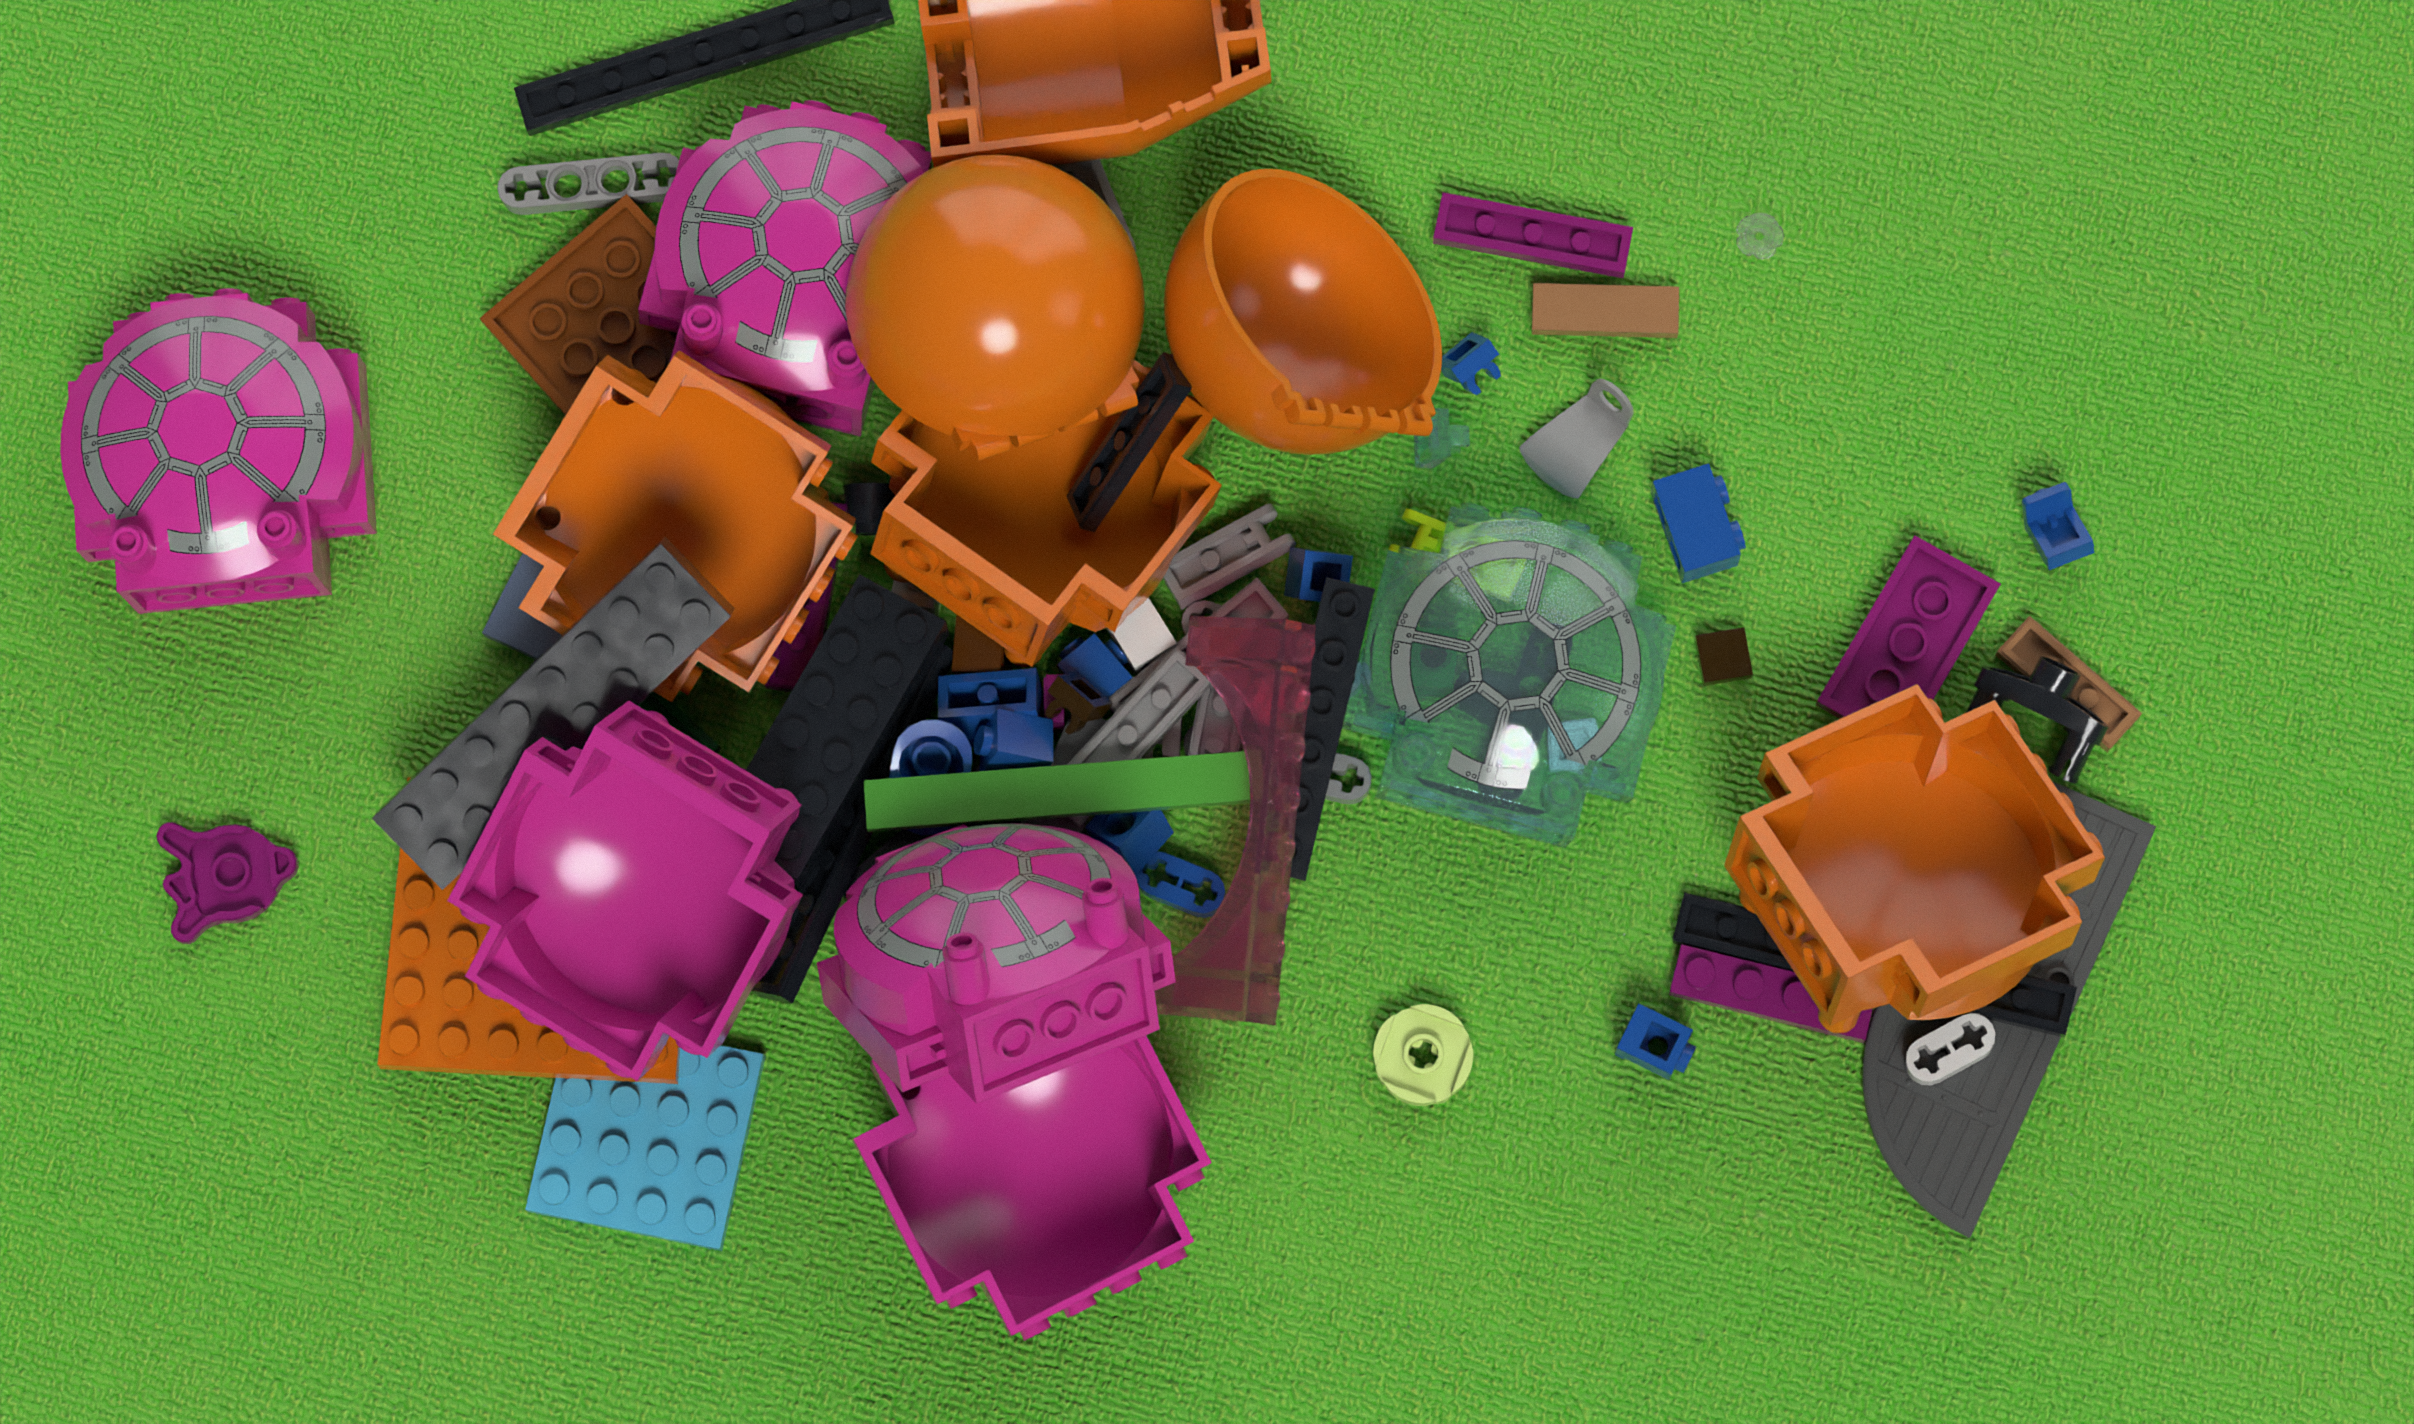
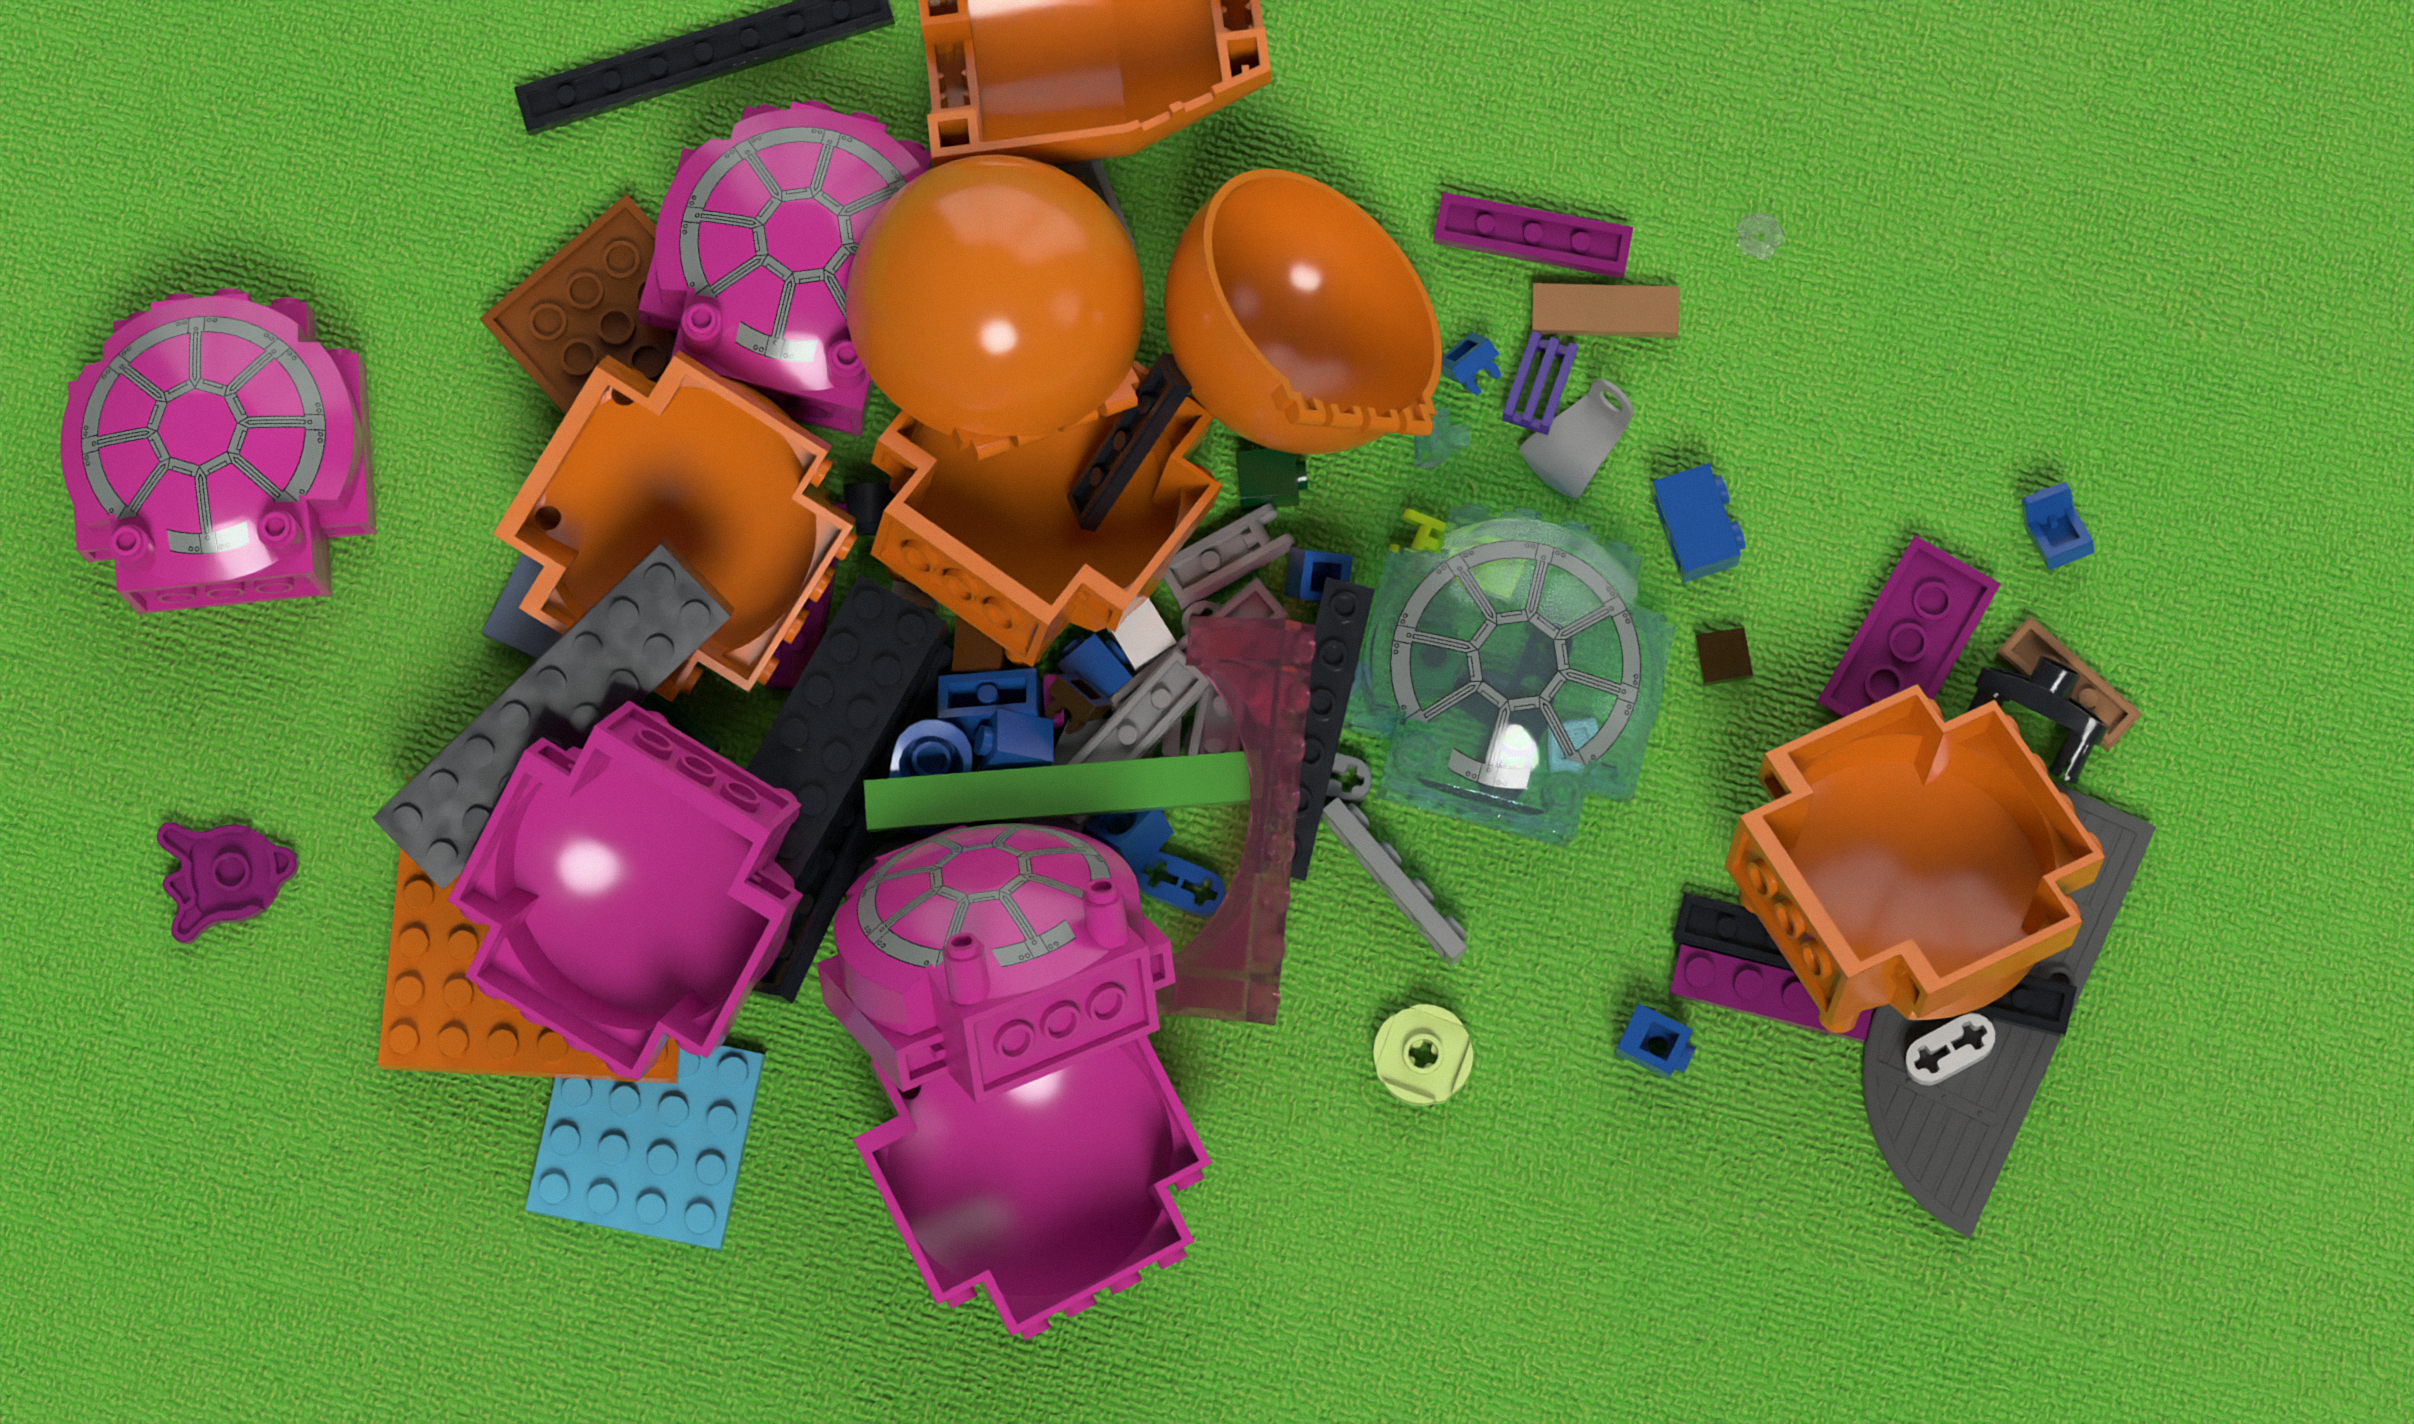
(592, 176): light grey beam -> none
(1269, 478): none -> dark green brick
(1383, 866): none -> light grey plate
(1551, 349): none -> dark purple tile

